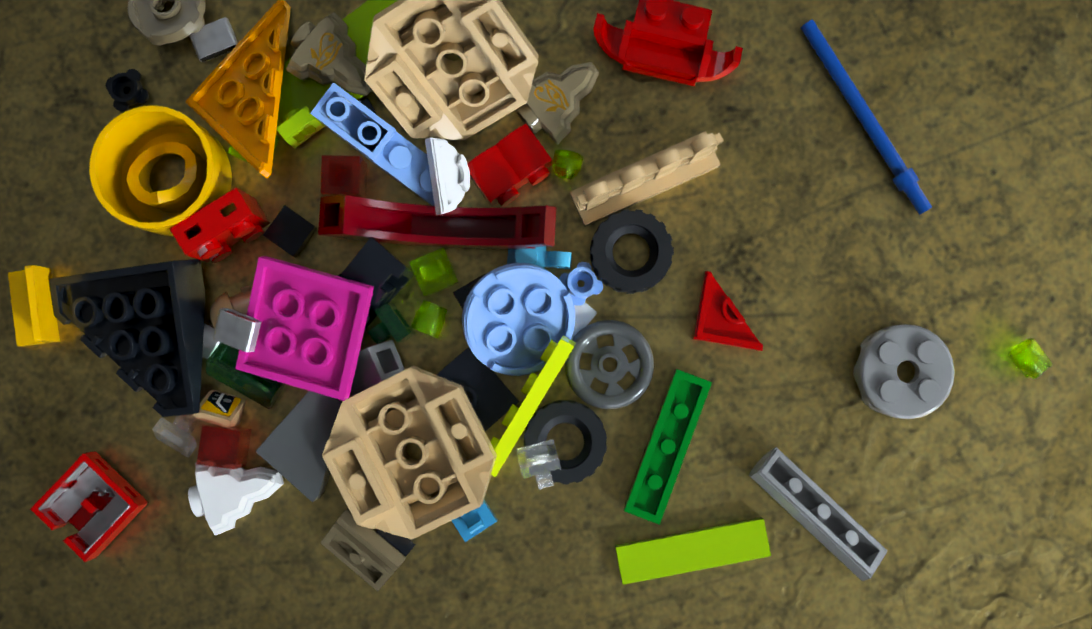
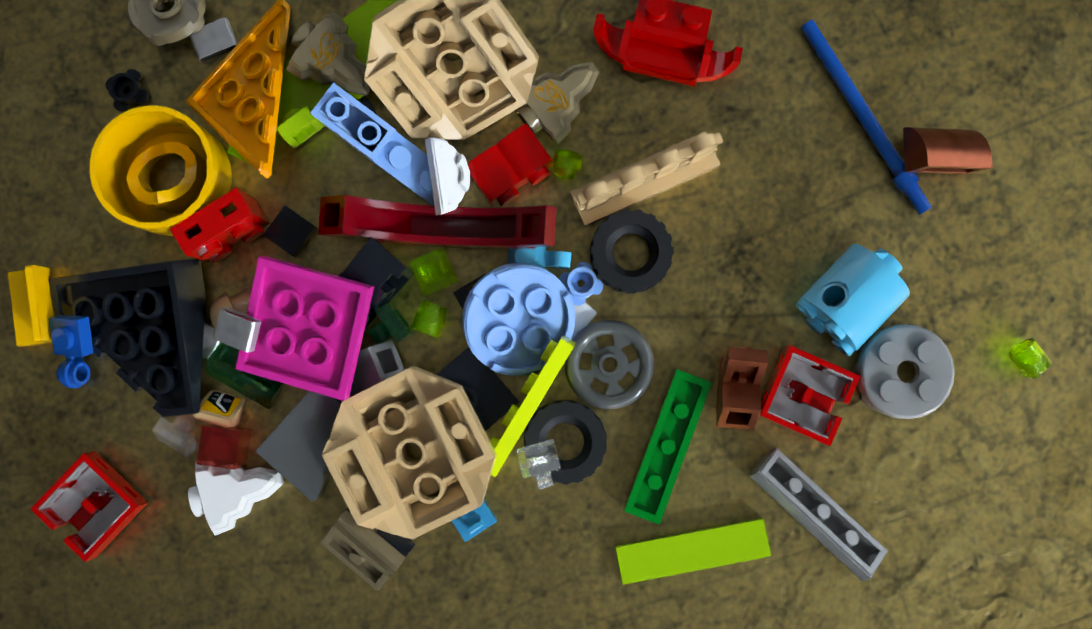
(73, 340): none -> blue plate
(343, 176): clear red brick -> none
(720, 320): red tile -> none
(740, 387): none -> copper brick
(805, 392): none -> piece
(854, 297): none -> medium azure cylinder
(945, 151): none -> copper brick

